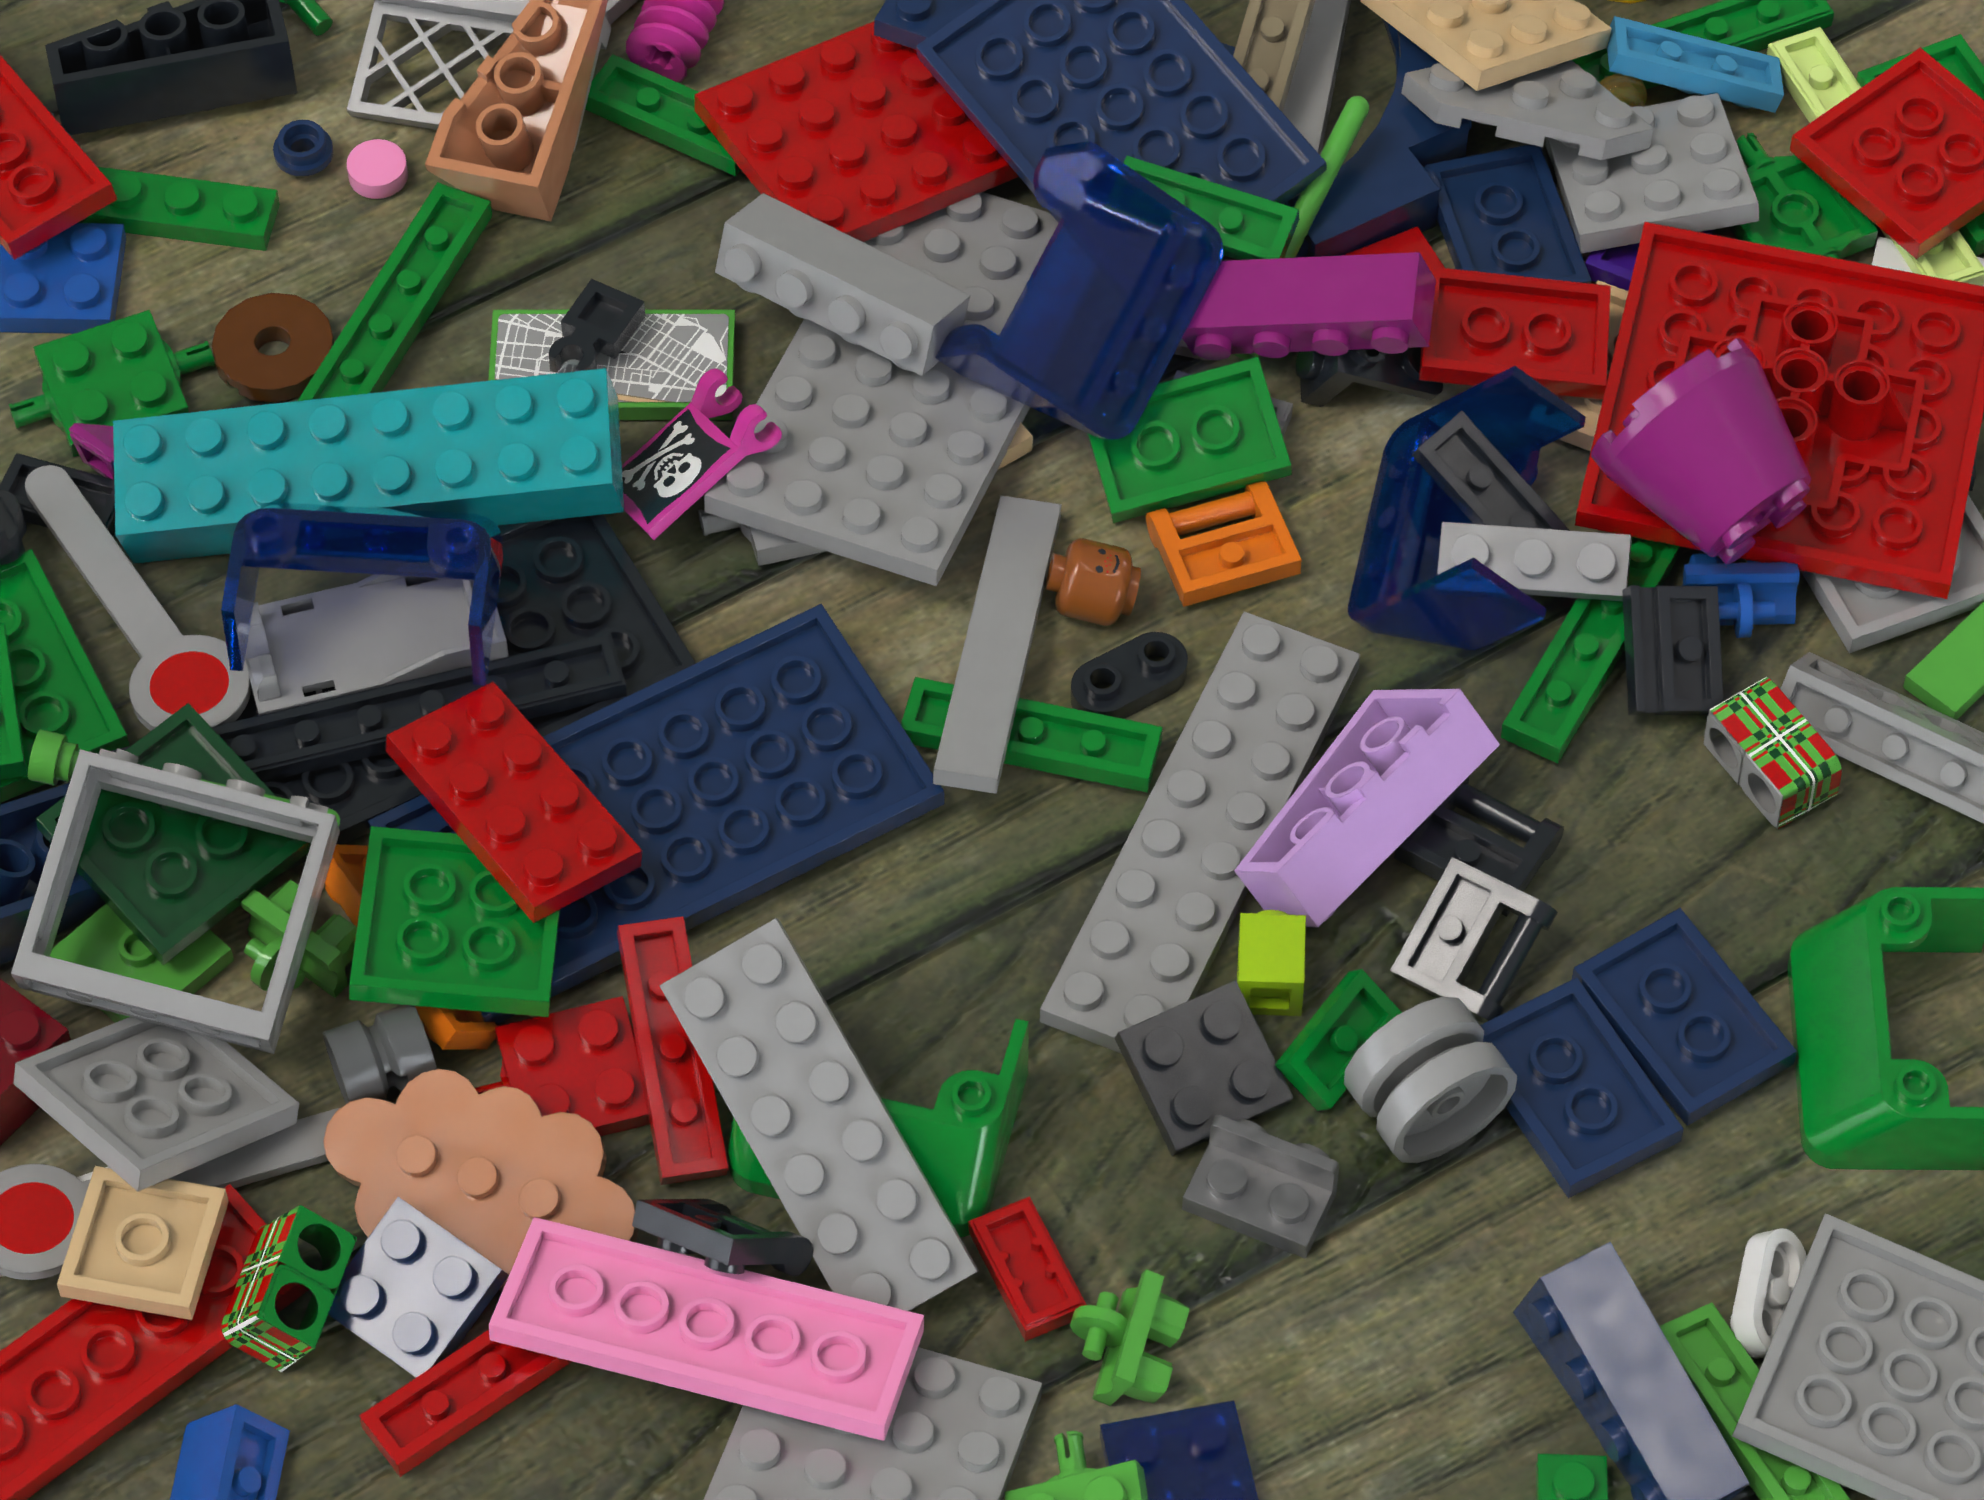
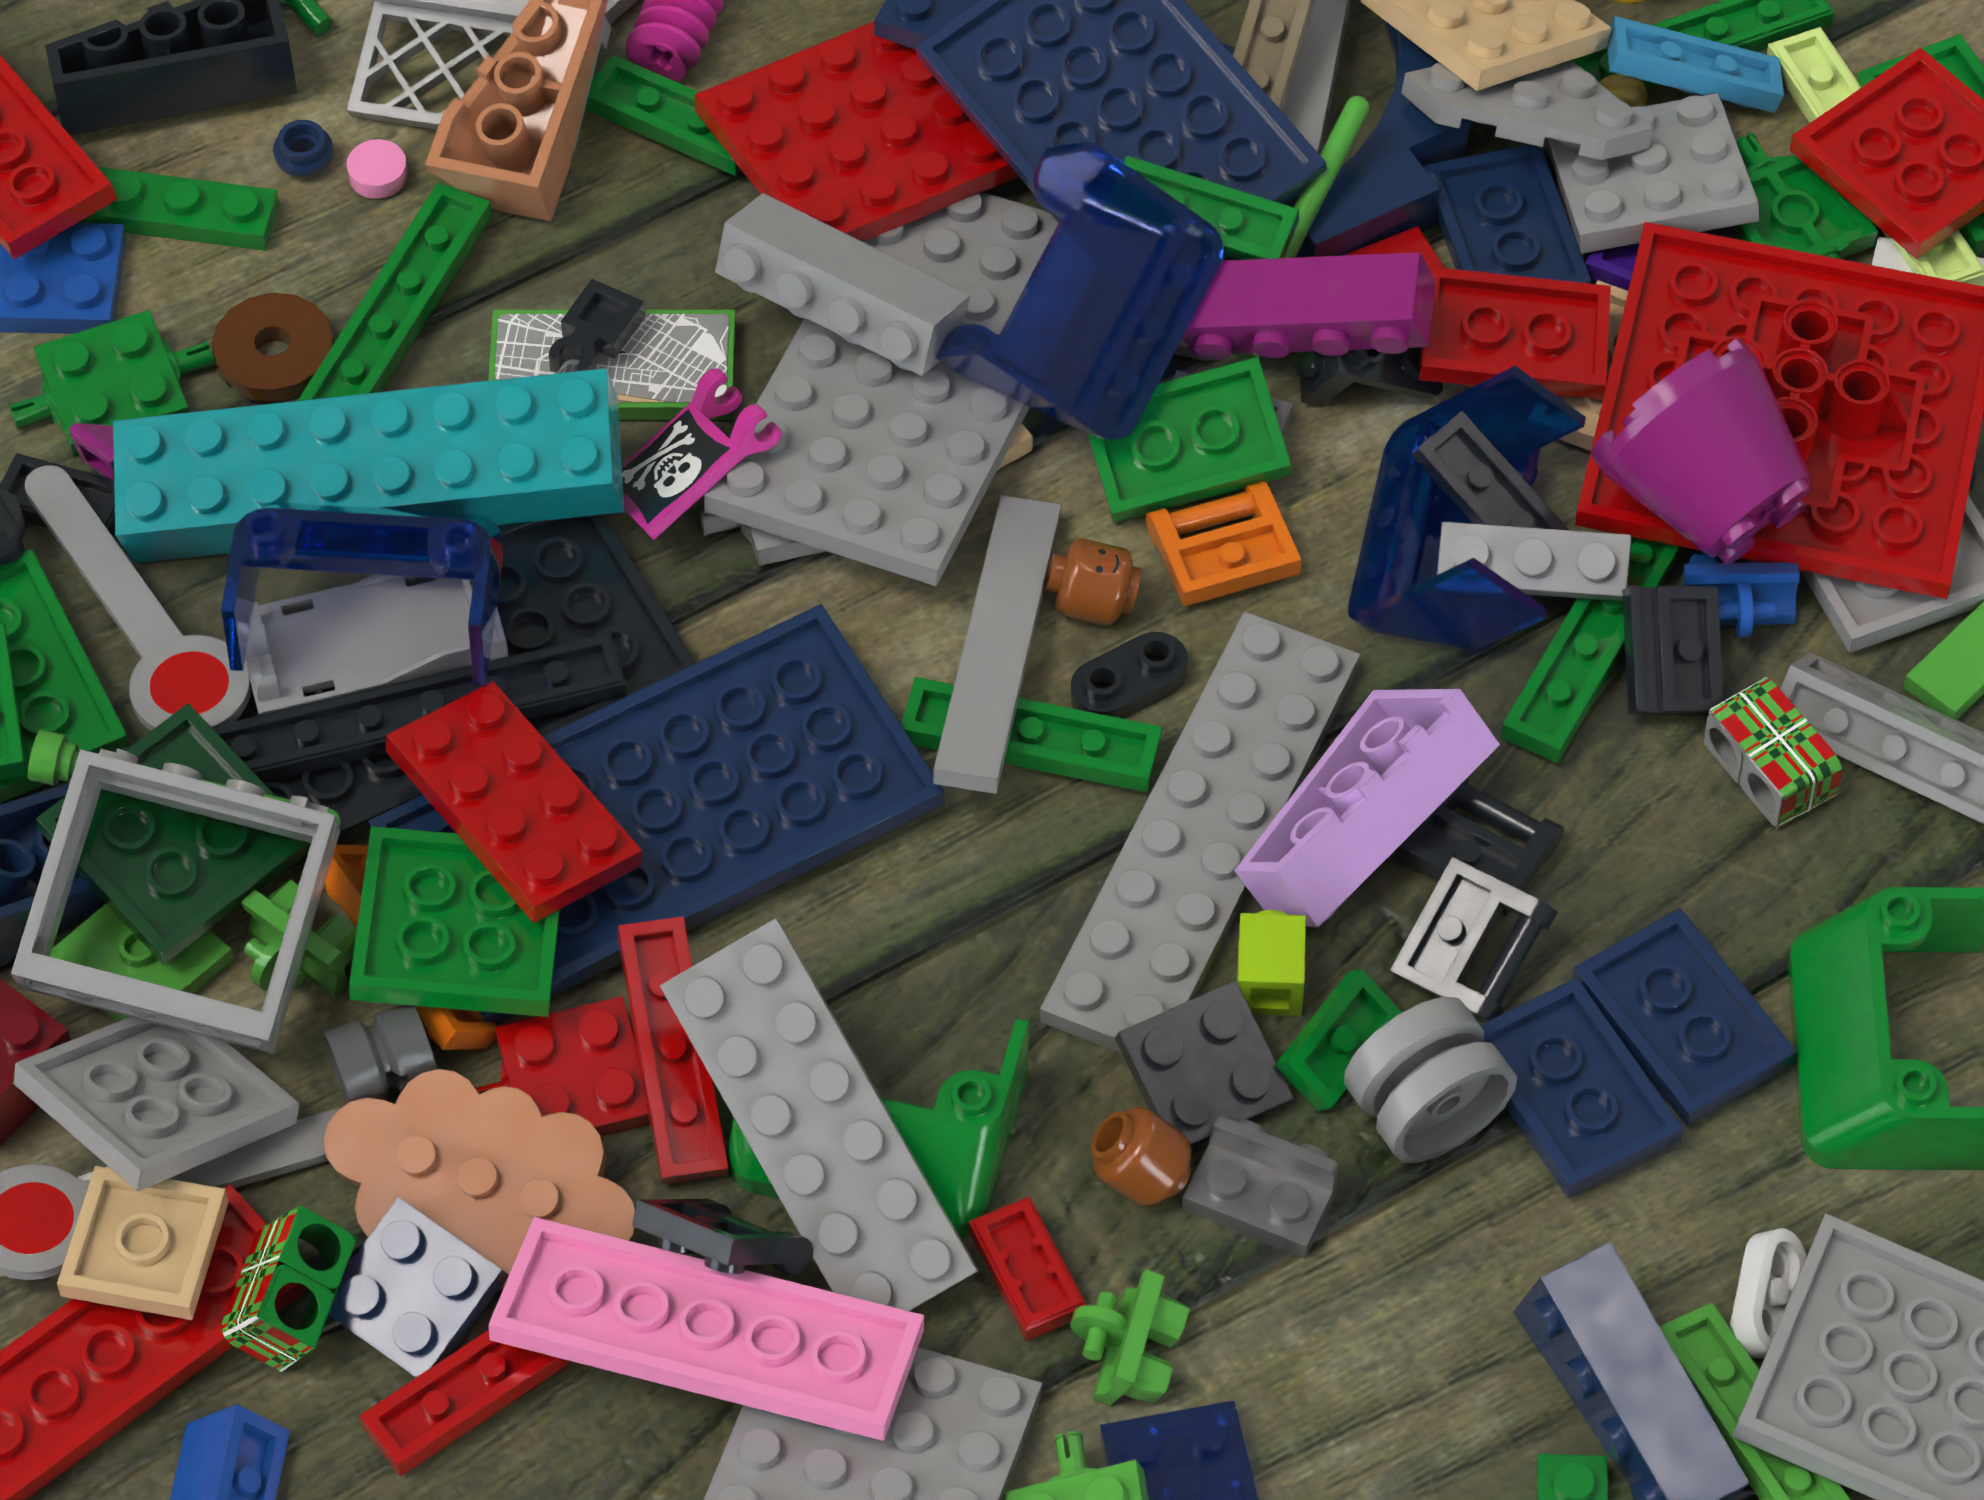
(1141, 1156): none -> dark orange head

